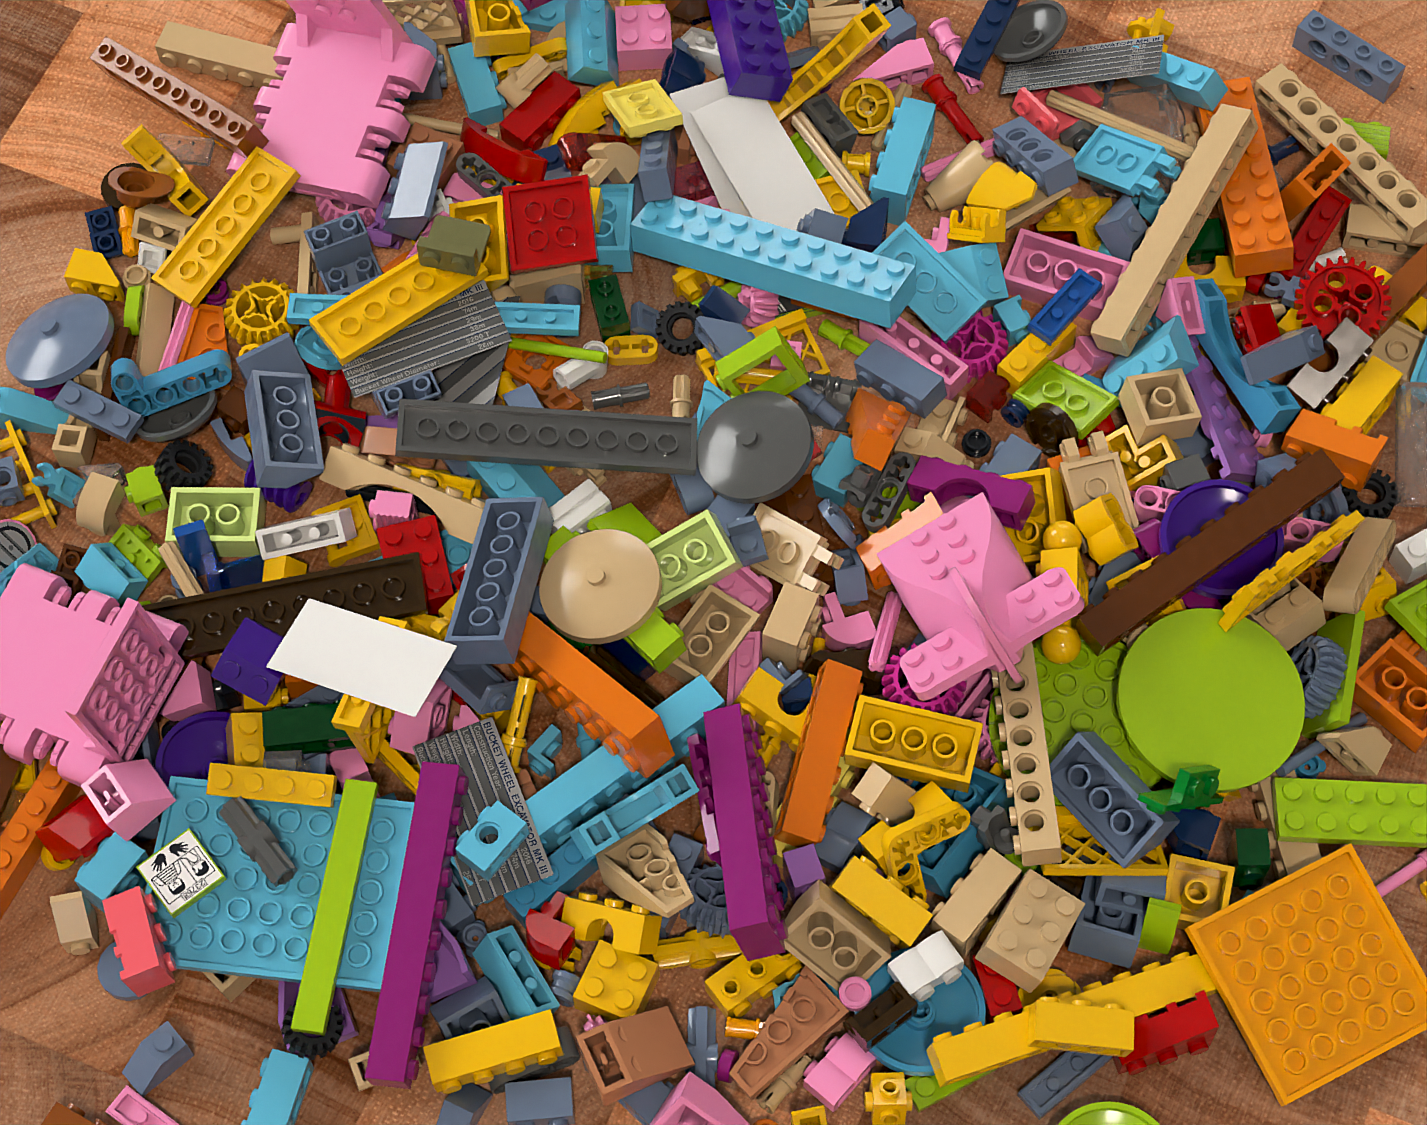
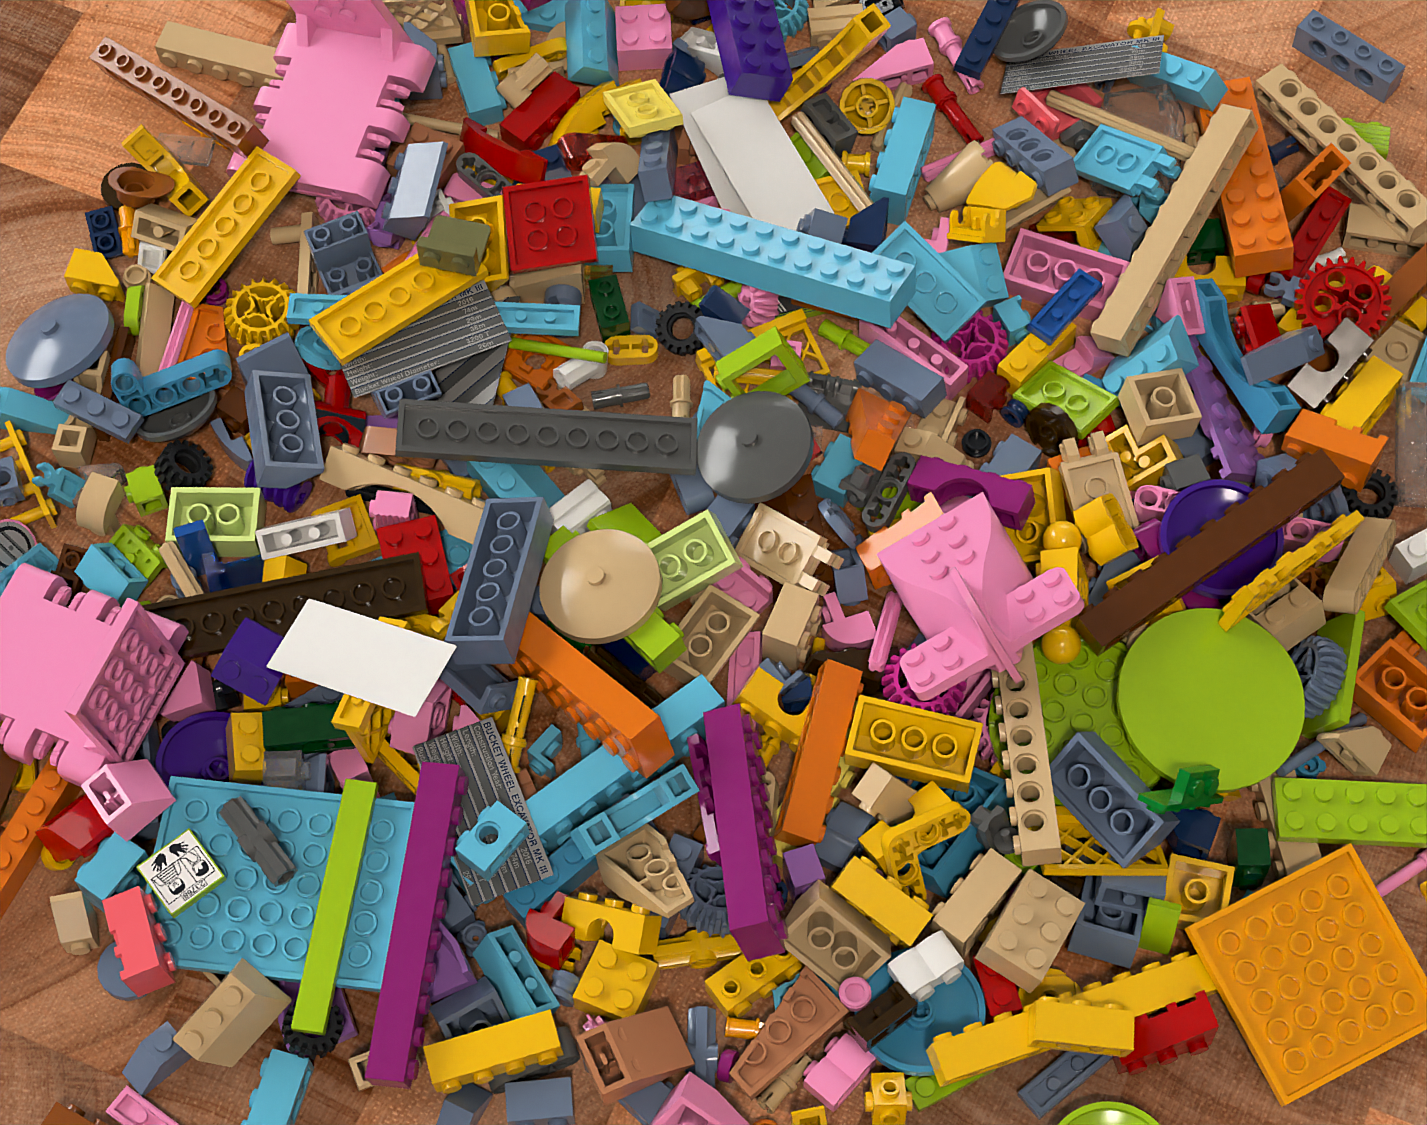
(232, 1017): none -> tan slope
(271, 785): yellow plate -> none
(748, 540): sand blue bracket -> none

